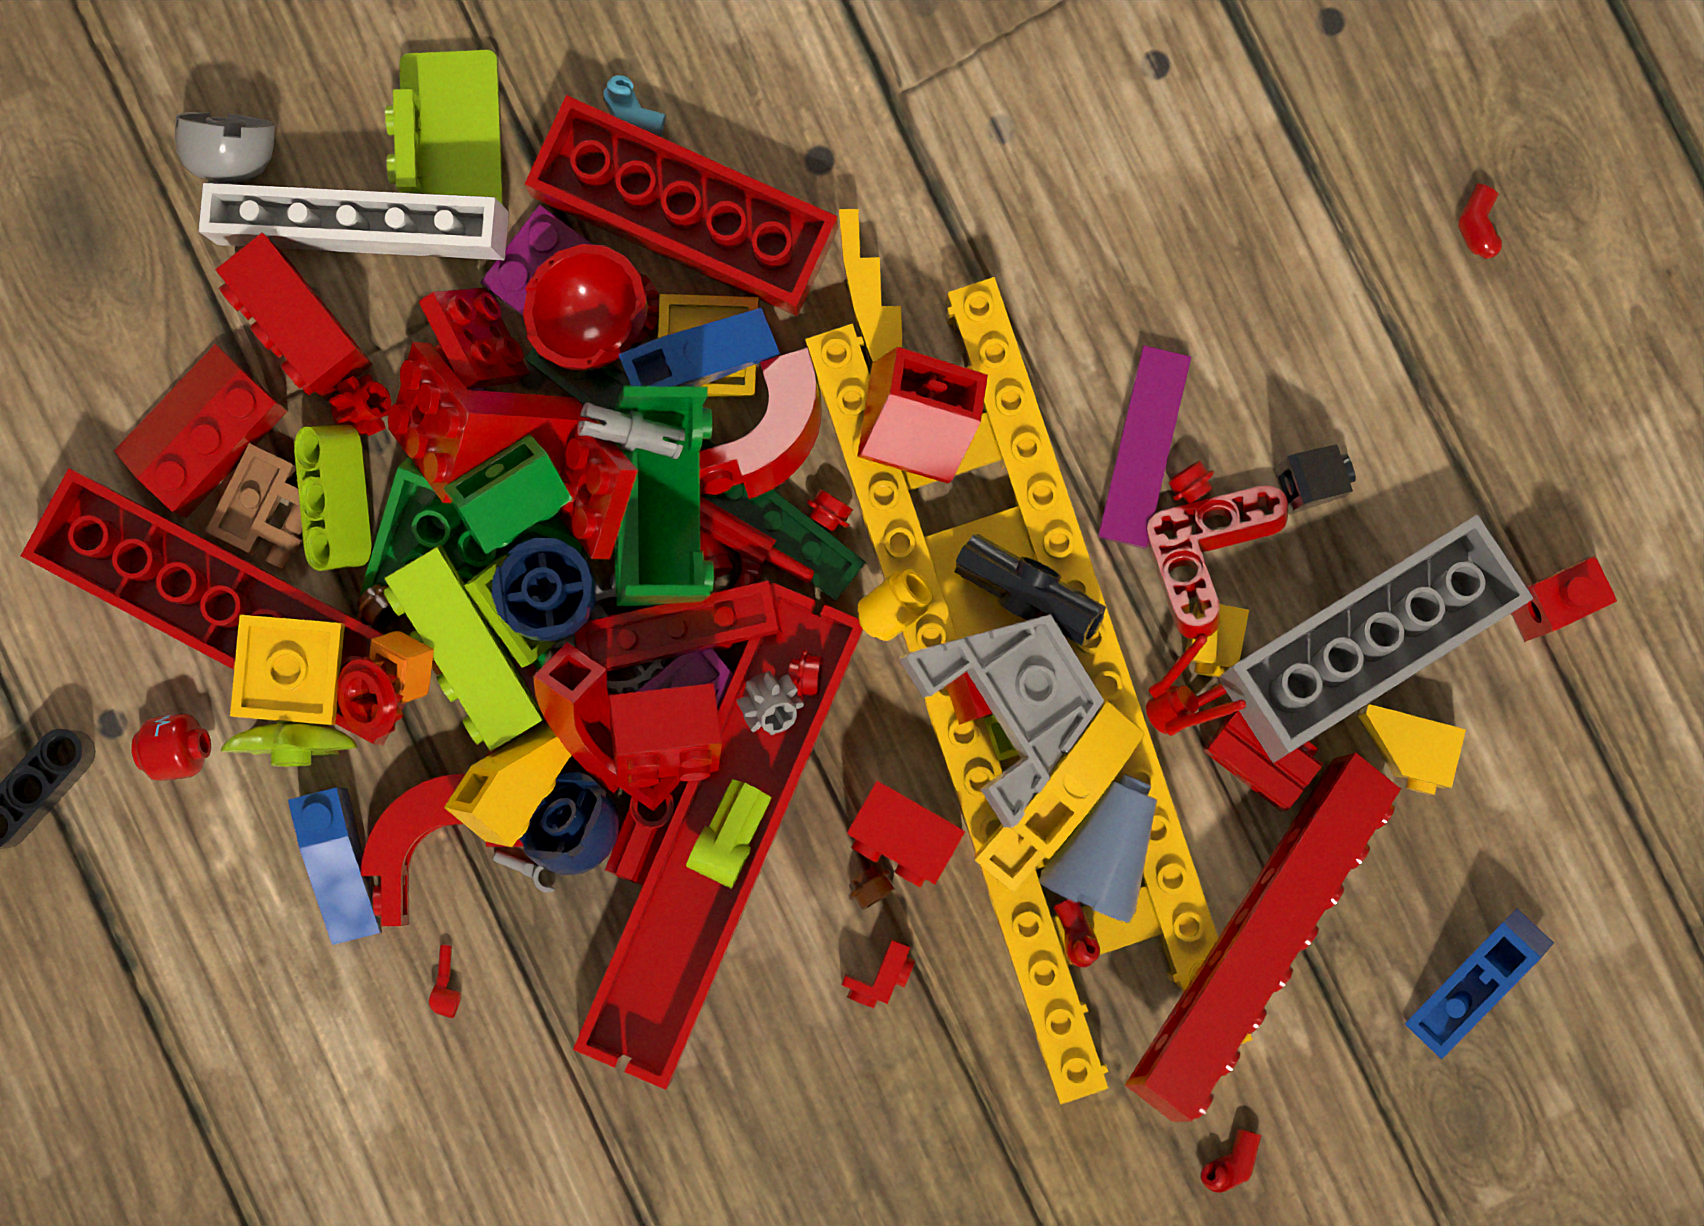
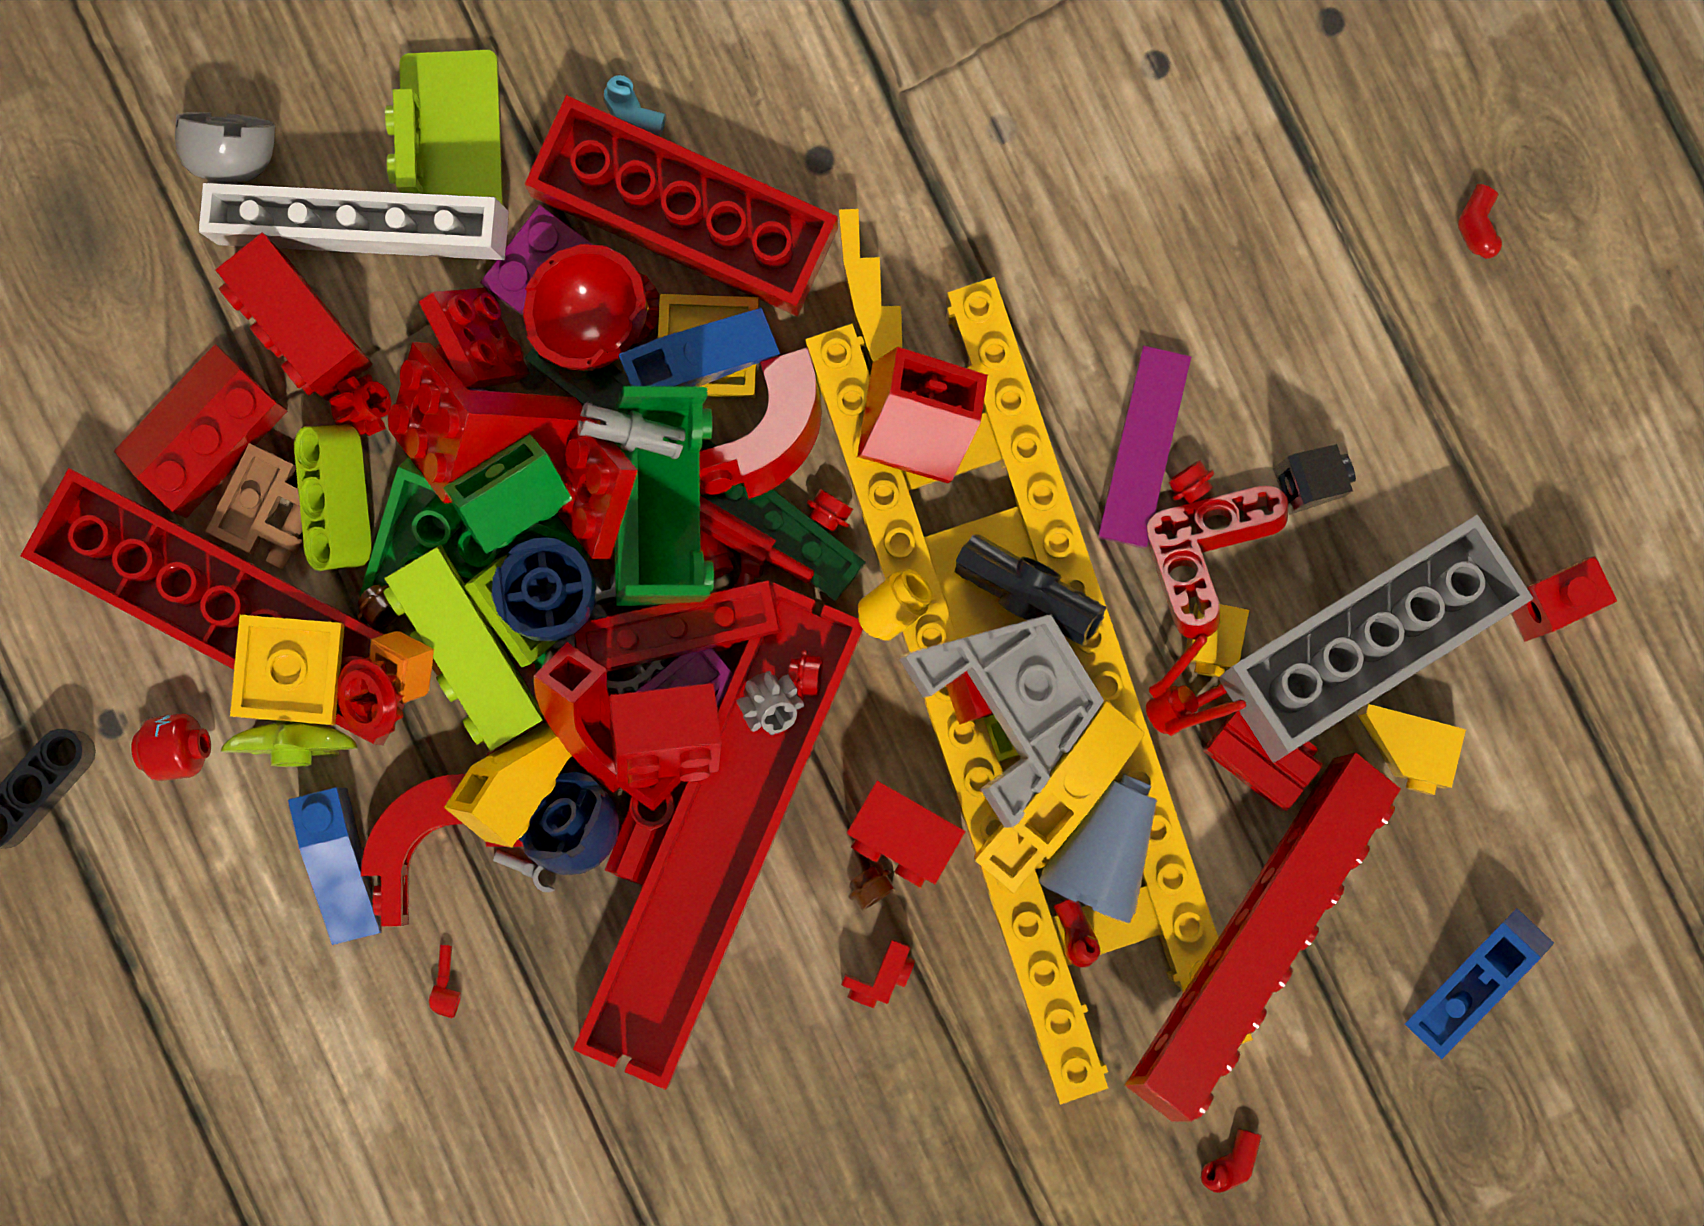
(725, 843): lime piece -> none

